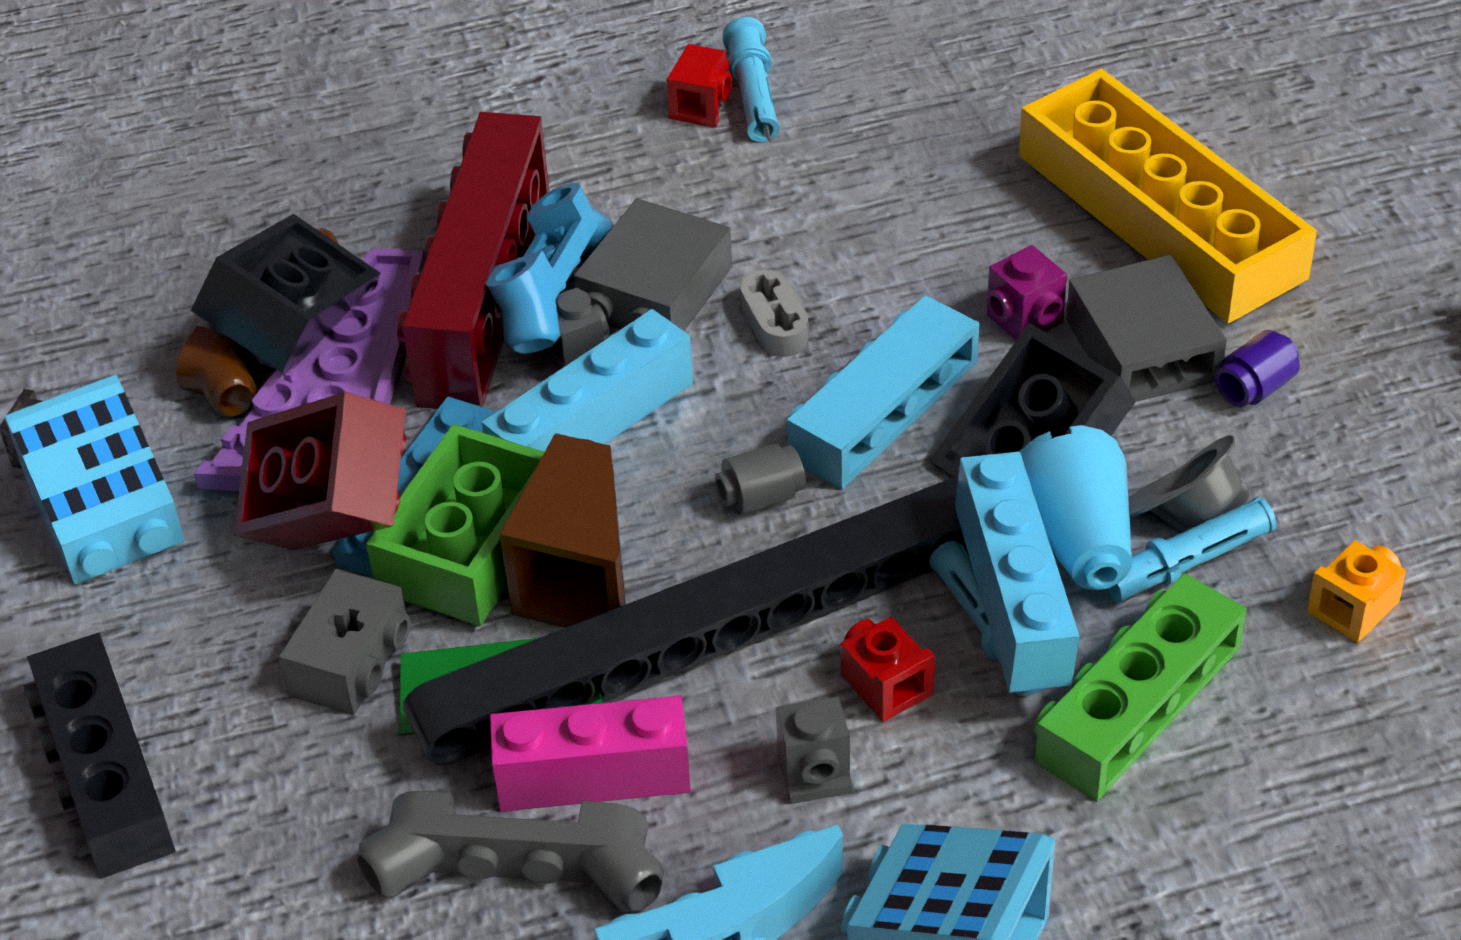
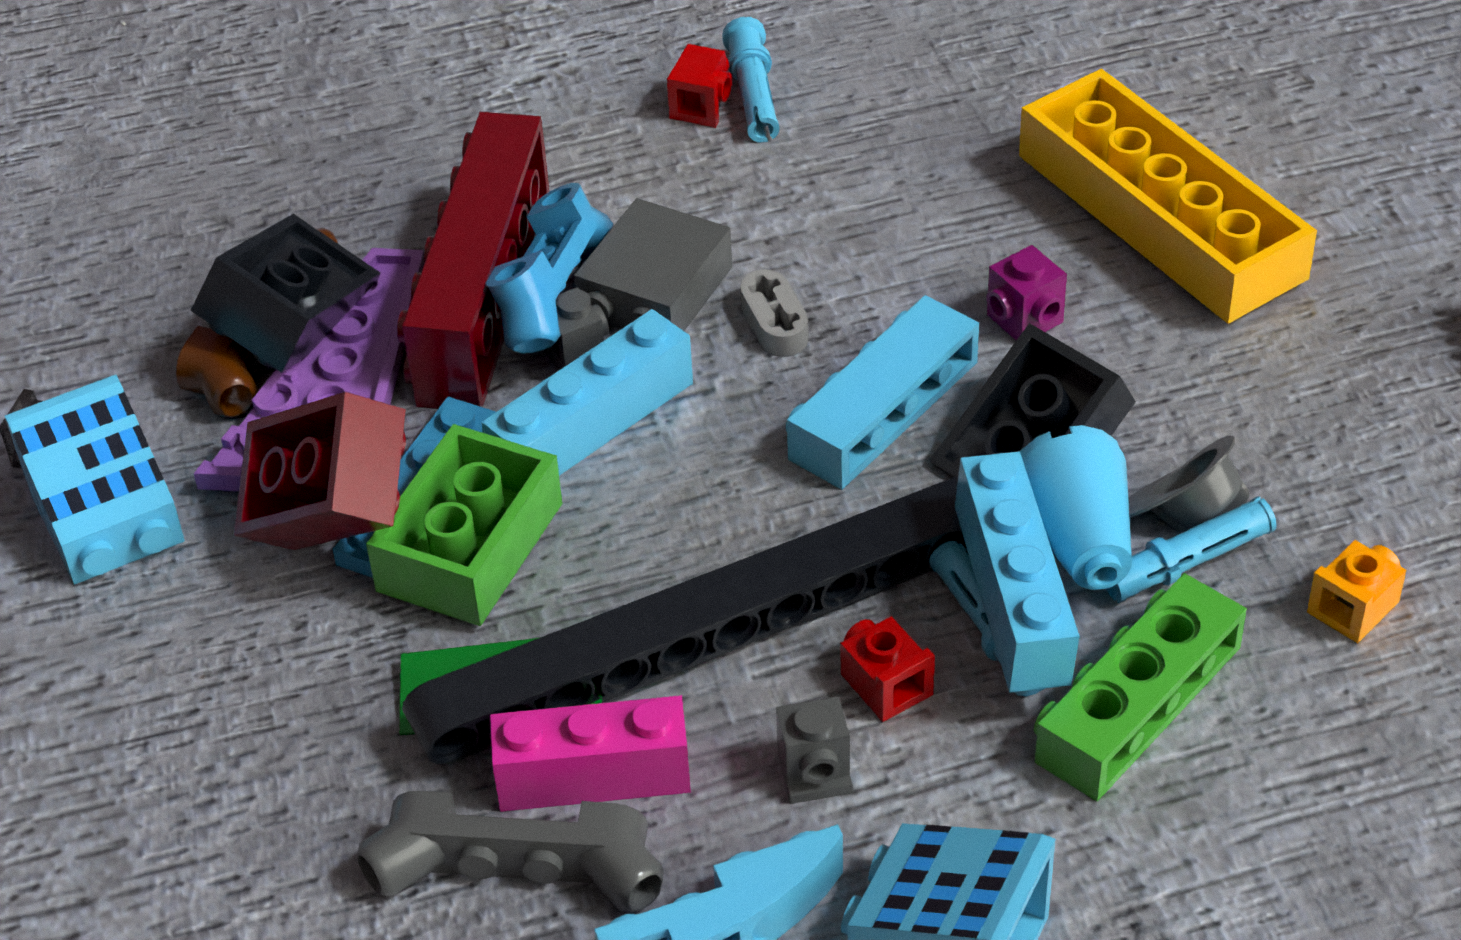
(99, 755): black brick -> none
(345, 642): dark grey brick -> none
(565, 537): reddish brown slope -> none
(760, 478): dark grey brick -> none
(1146, 327): dark grey brick -> none
(1257, 368): dark purple brick -> none

